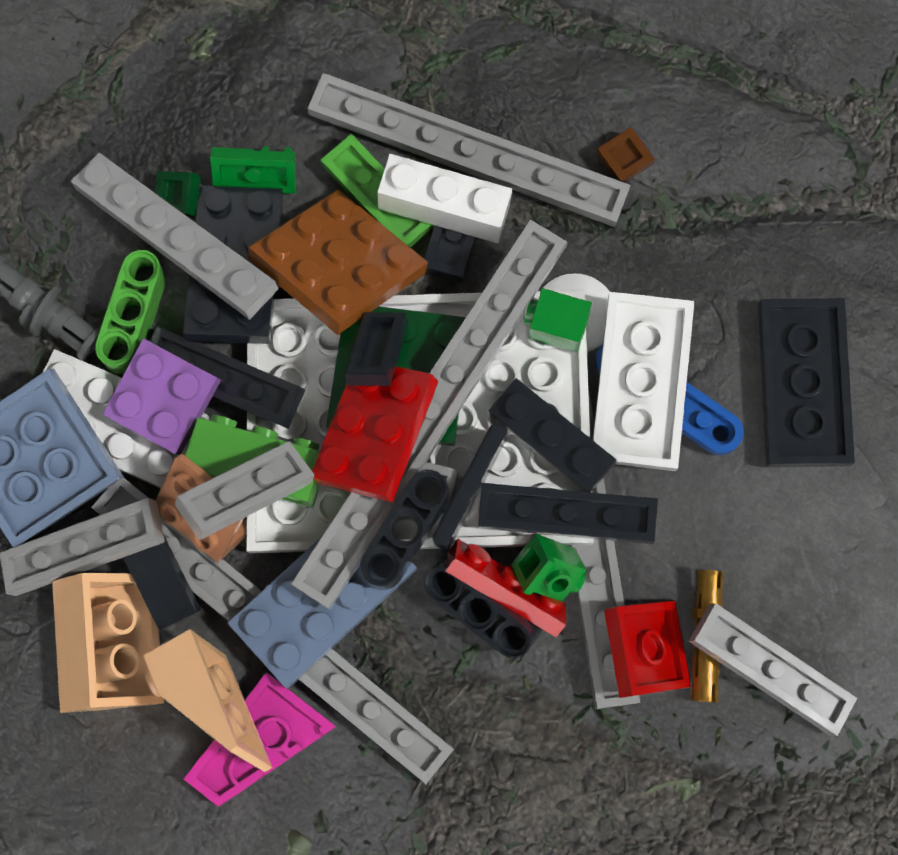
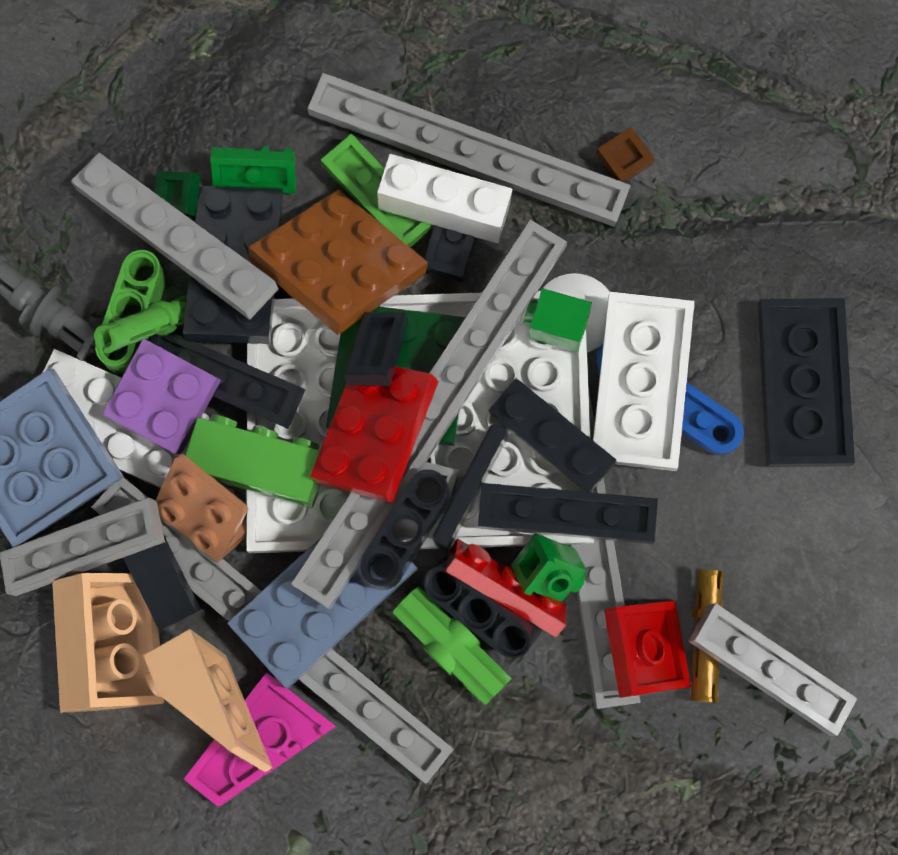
(158, 319): none -> bright green pin
(244, 490): light grey plate -> none
(451, 645): none -> bright green piece

